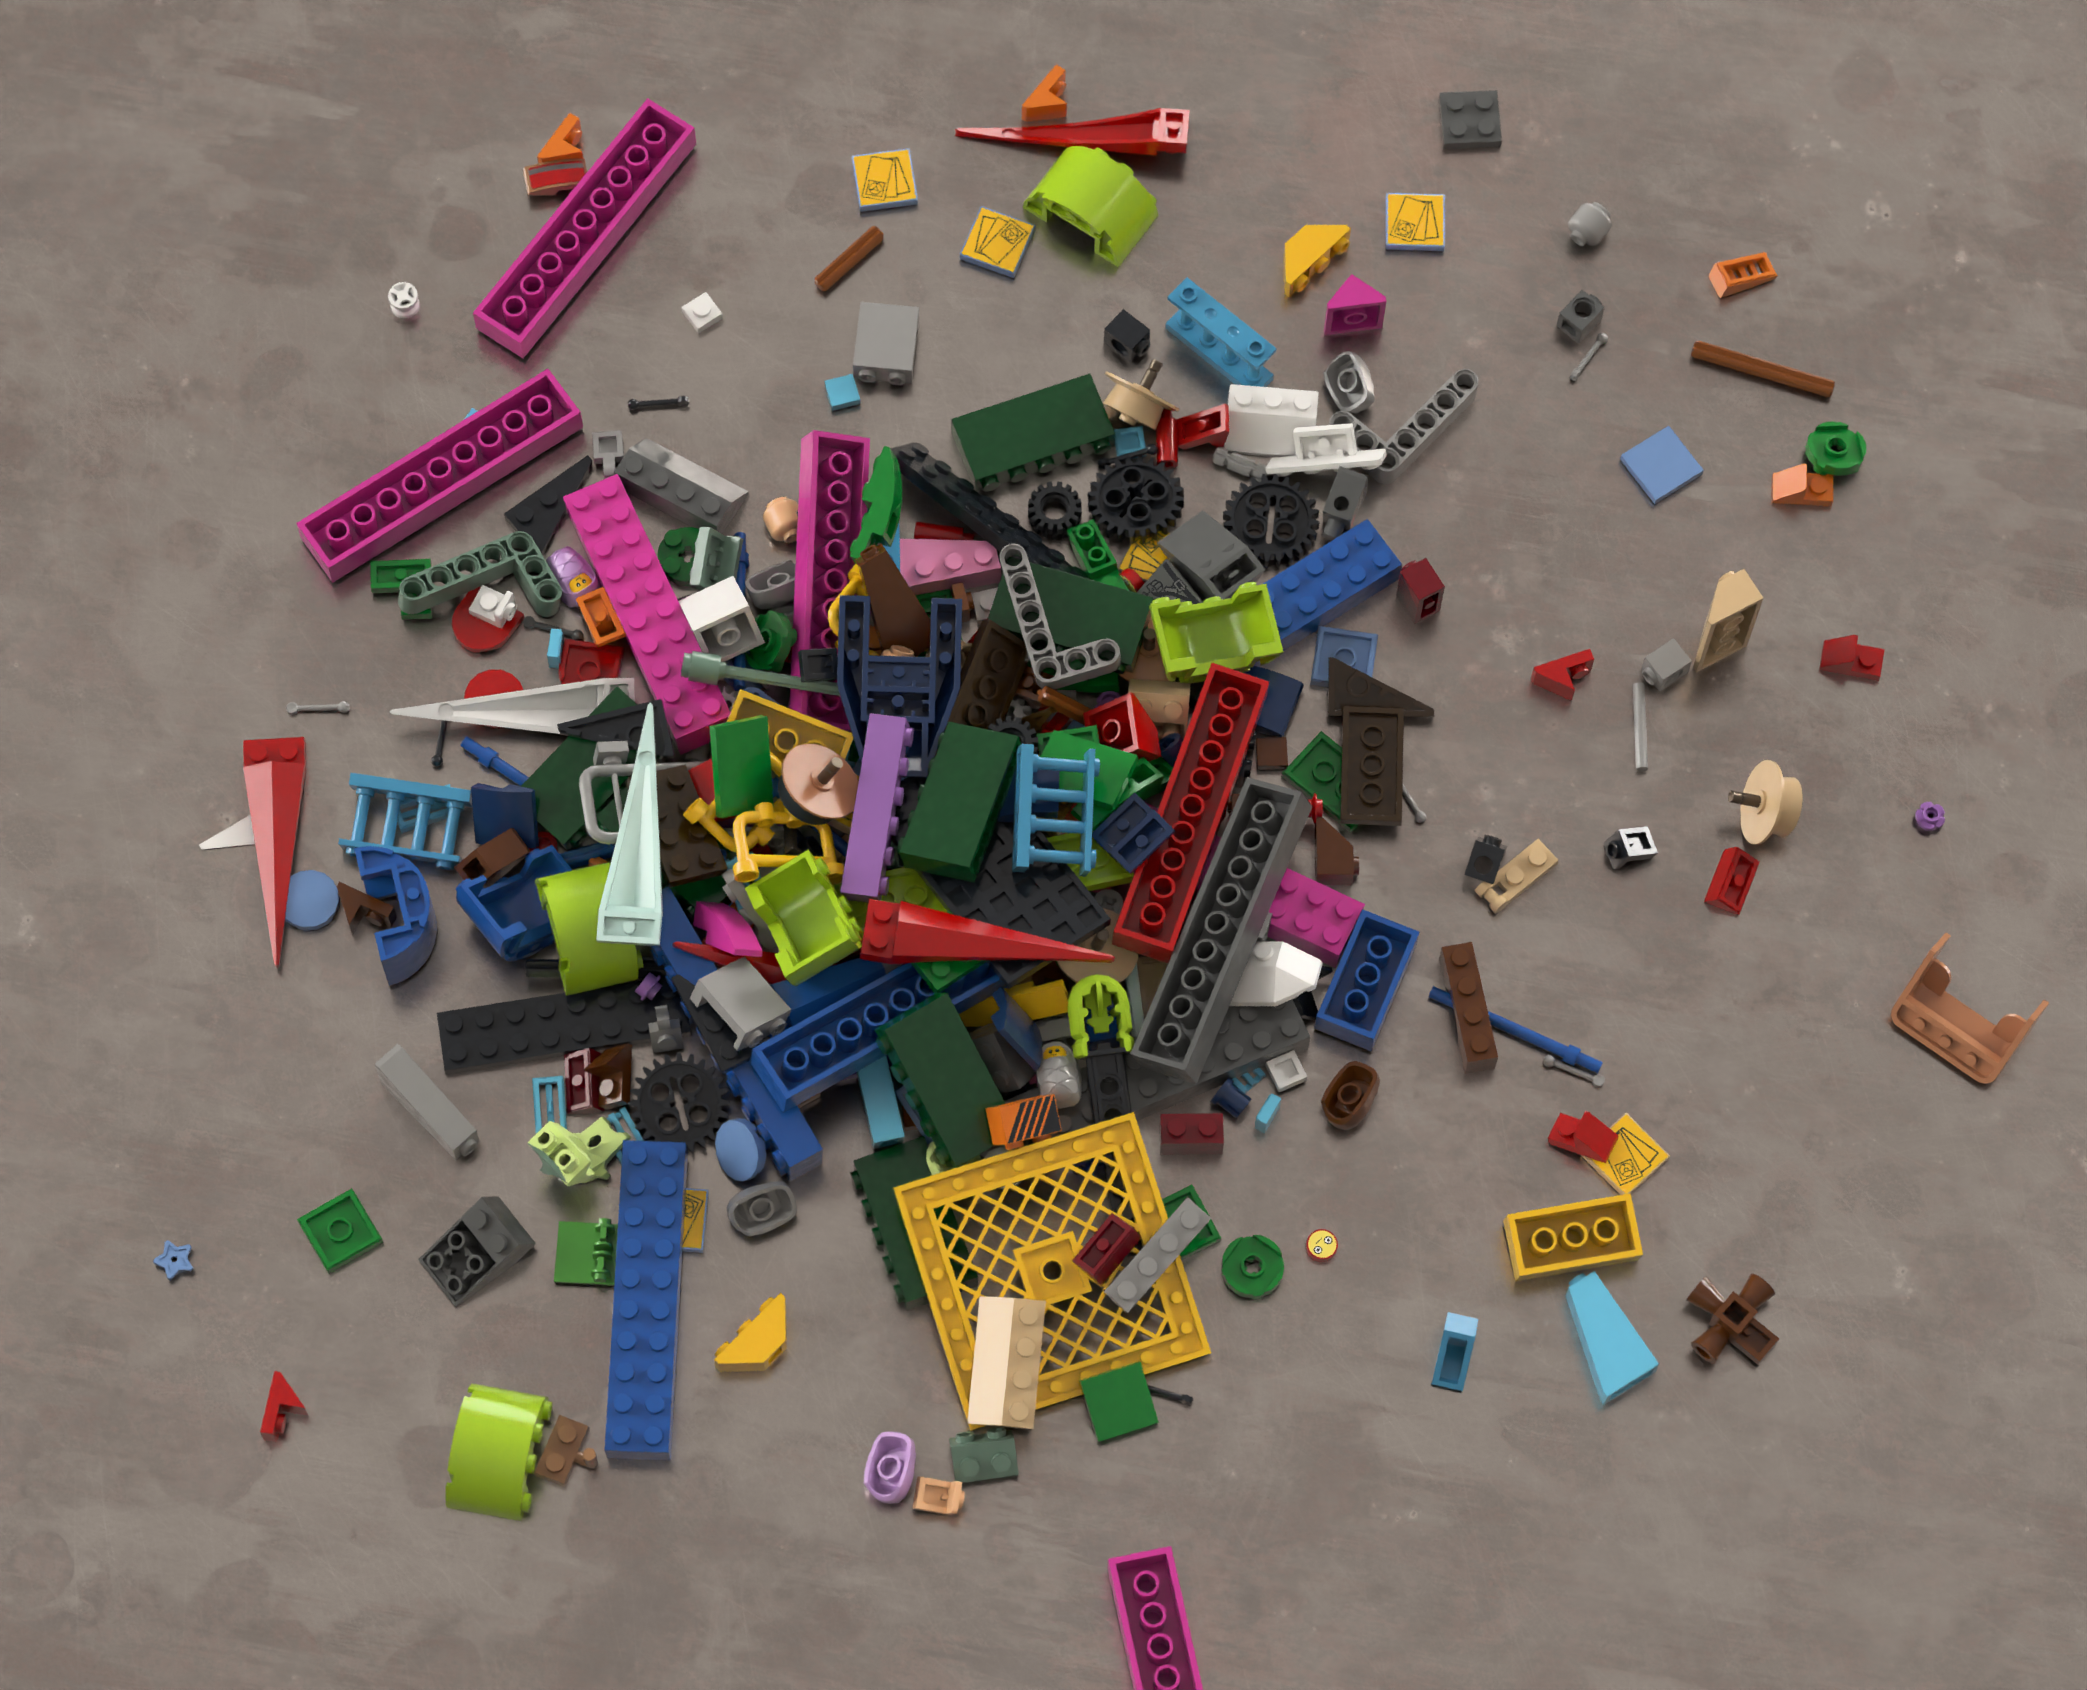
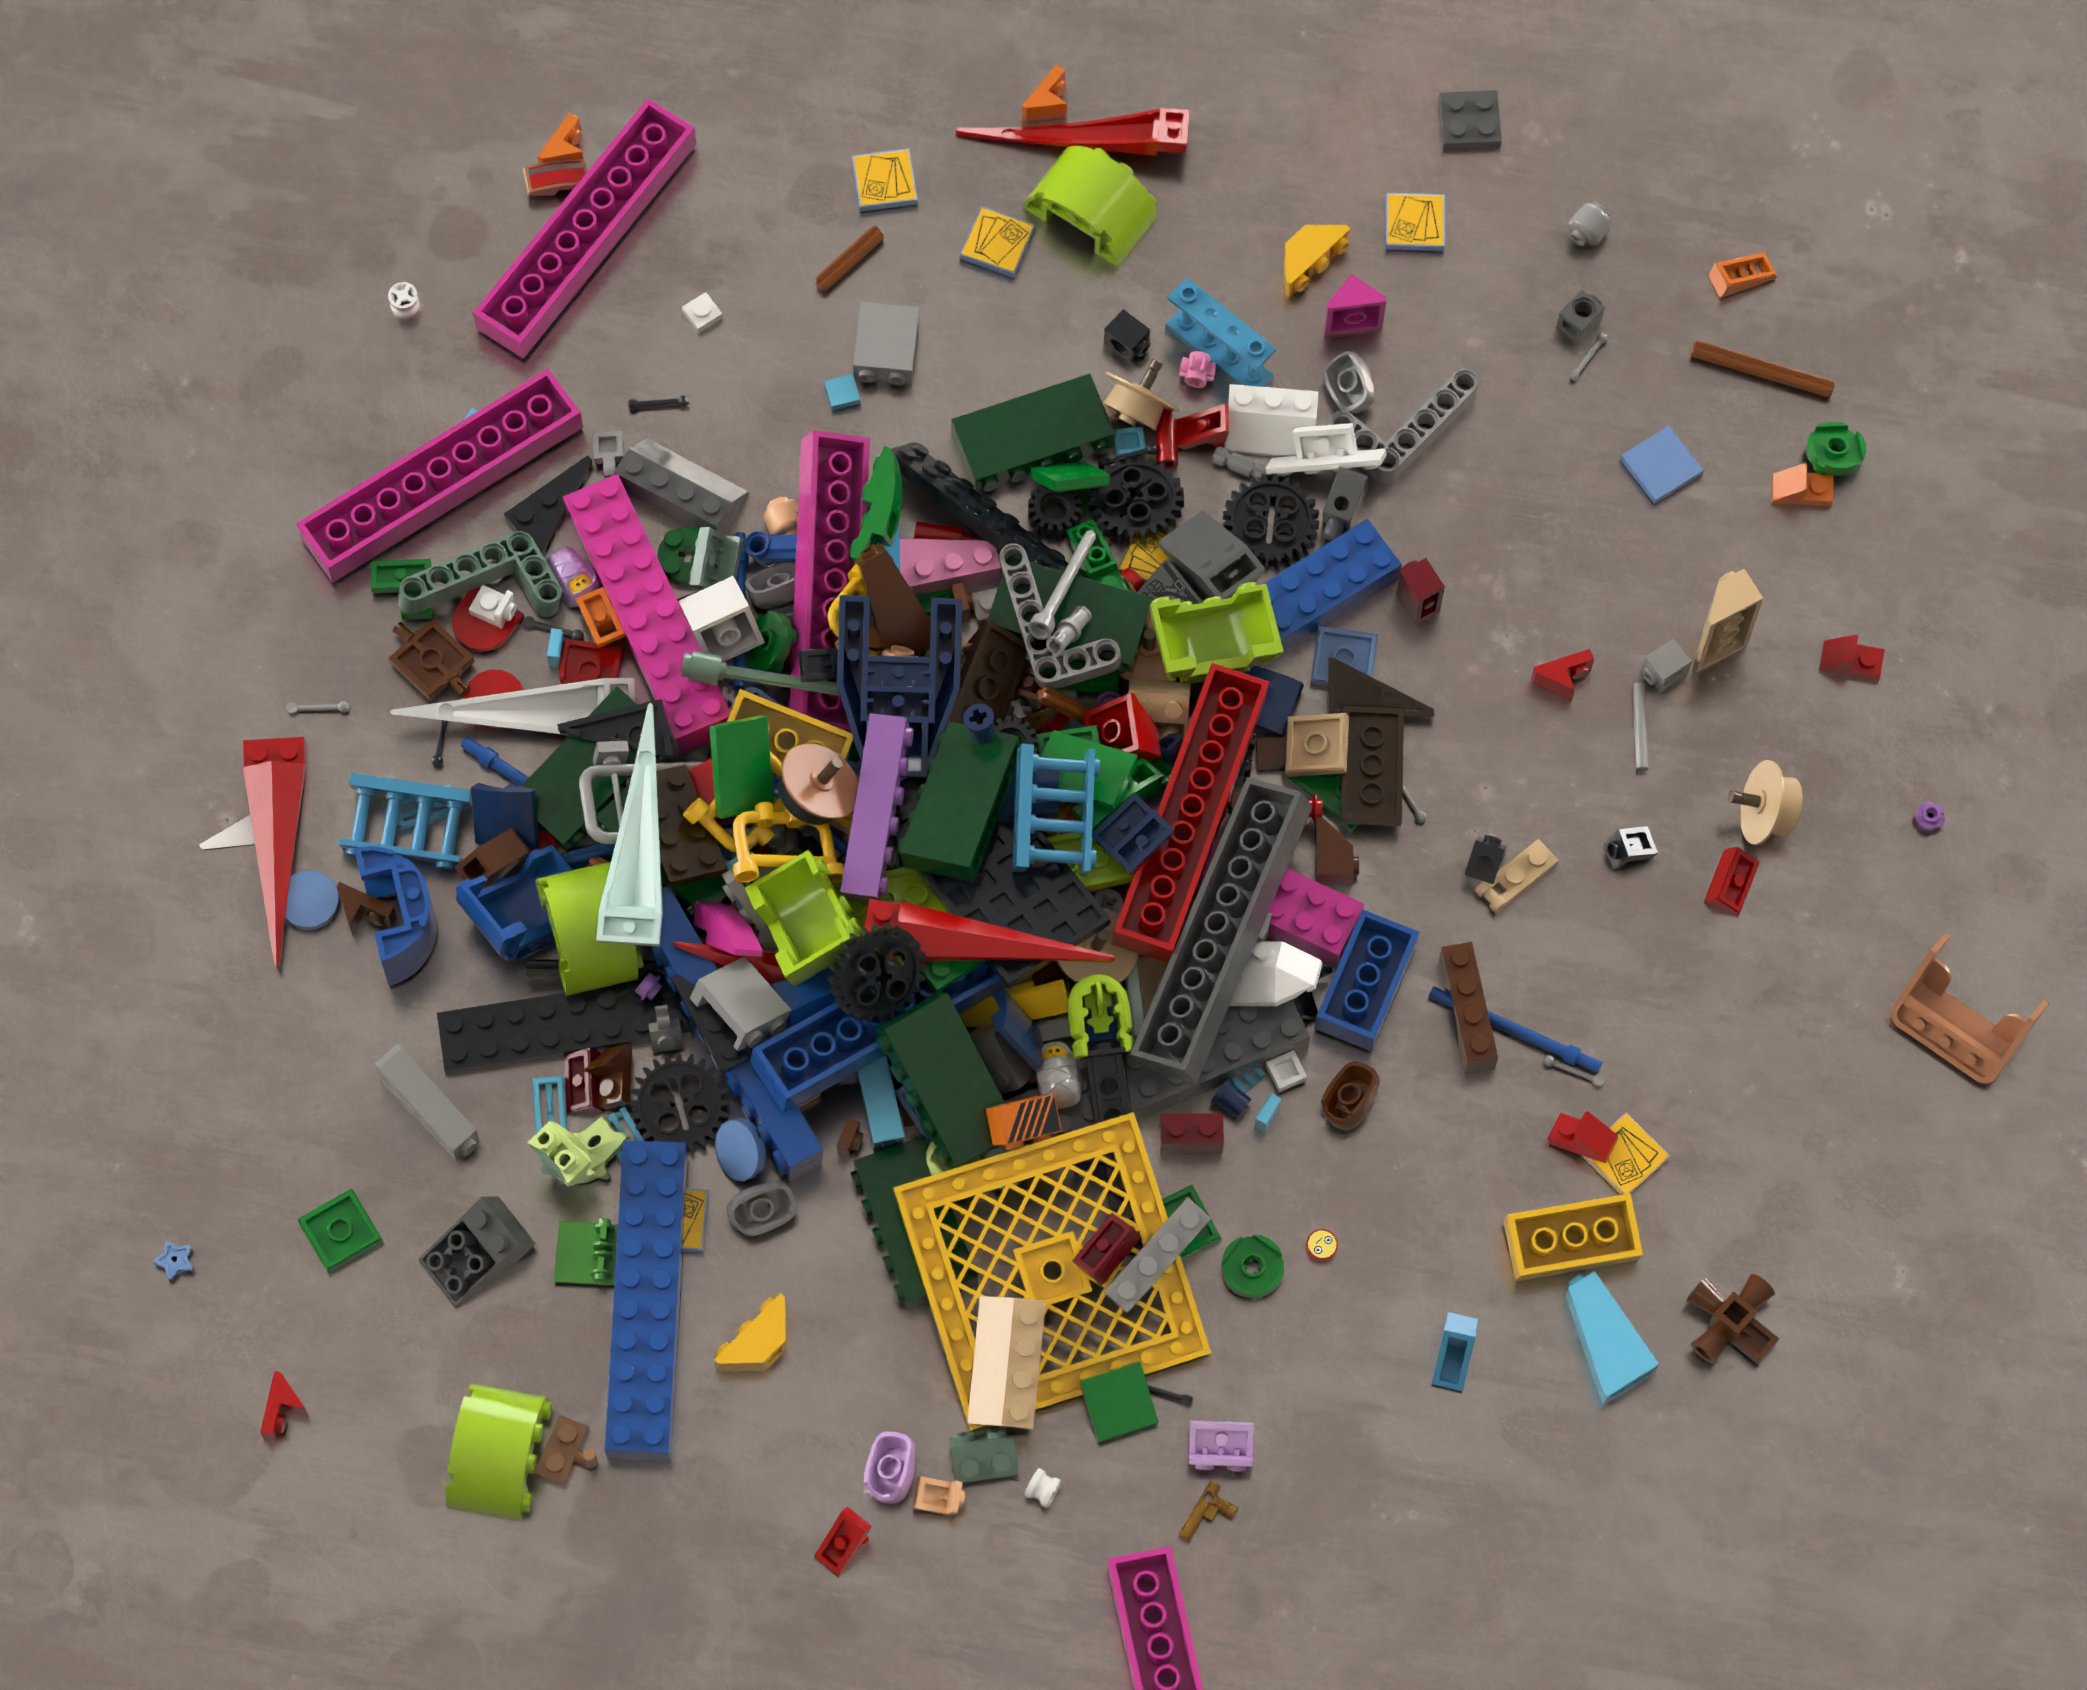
(431, 659): none -> reddish brown plate
(777, 549): none -> blue piece
(843, 1541): none -> red slope
(850, 1138): none -> dark orange plate
(877, 972): none -> black gear
(986, 720): none -> dark blue bush
(1042, 1488): none -> white wheel
(1043, 623): none -> light grey piece
(1068, 630): none -> light grey pin
(1070, 476): none -> green tile
(1197, 369): none -> bright pink gear
(1206, 1509): none -> pearl gold hose
(1221, 1444): none -> lavender bracket
(1317, 744): none -> tan tile

